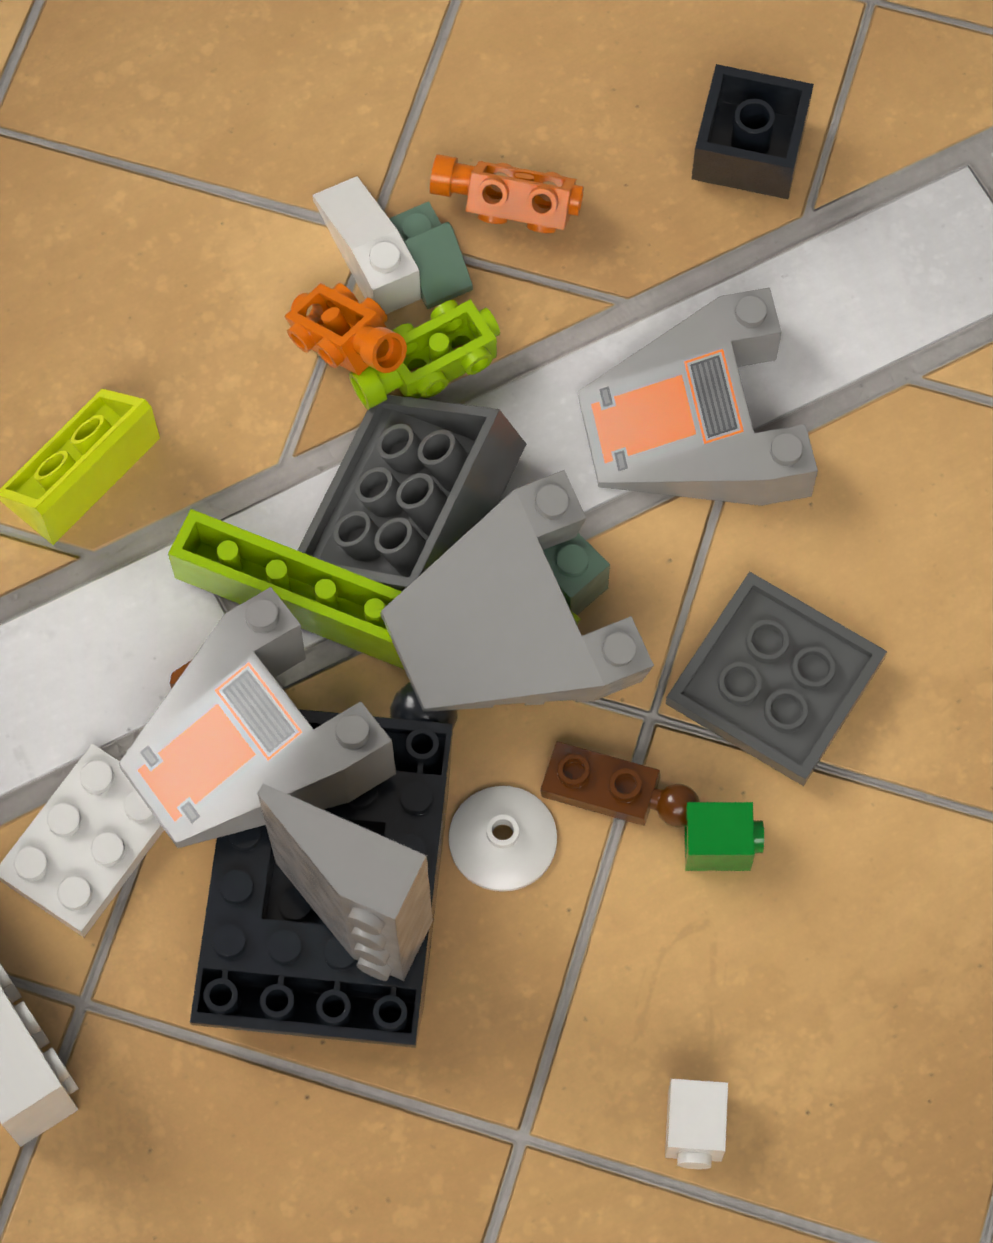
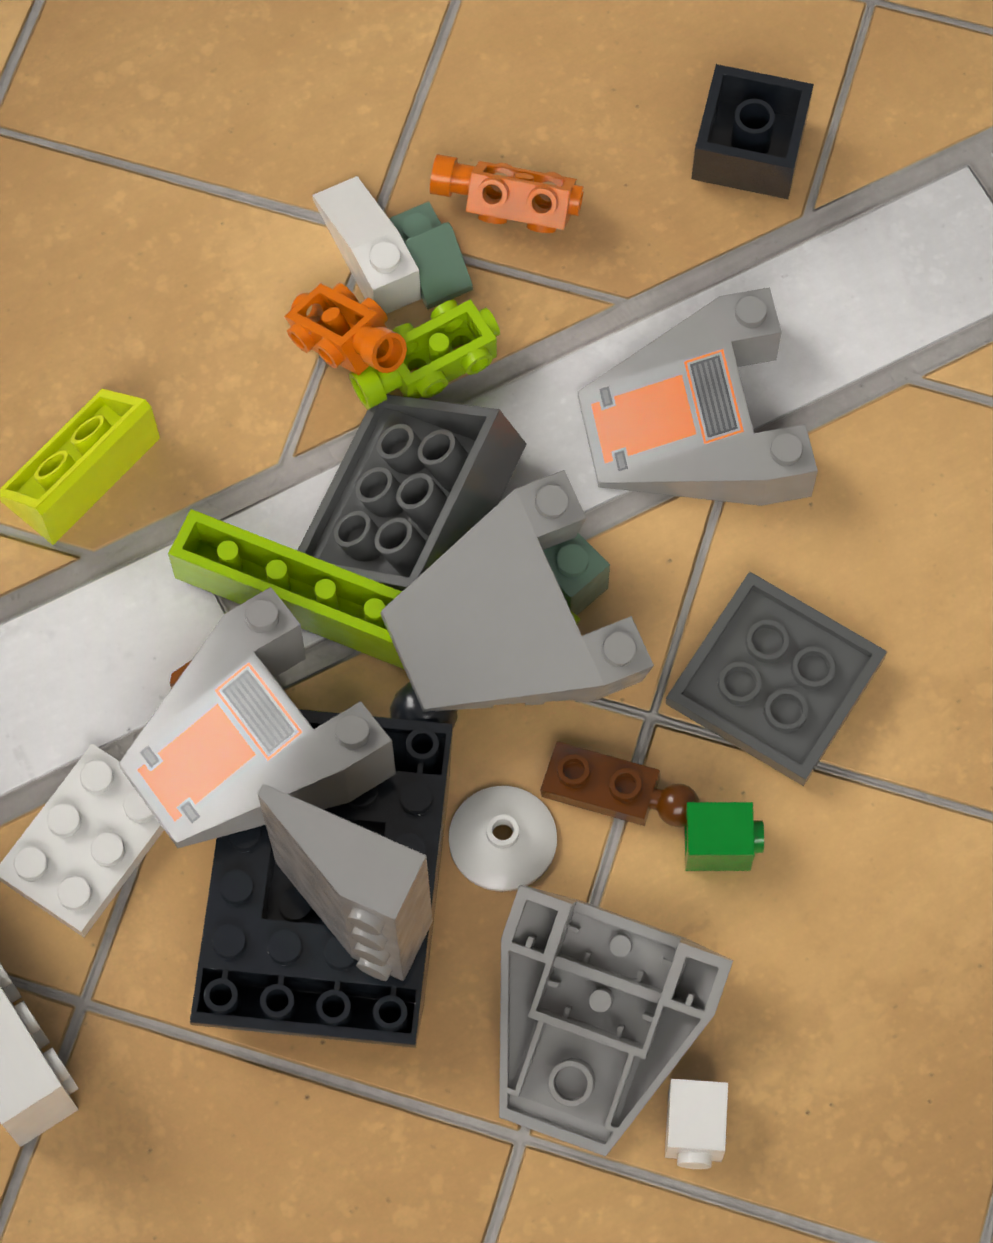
(594, 1015): none -> light grey wedge

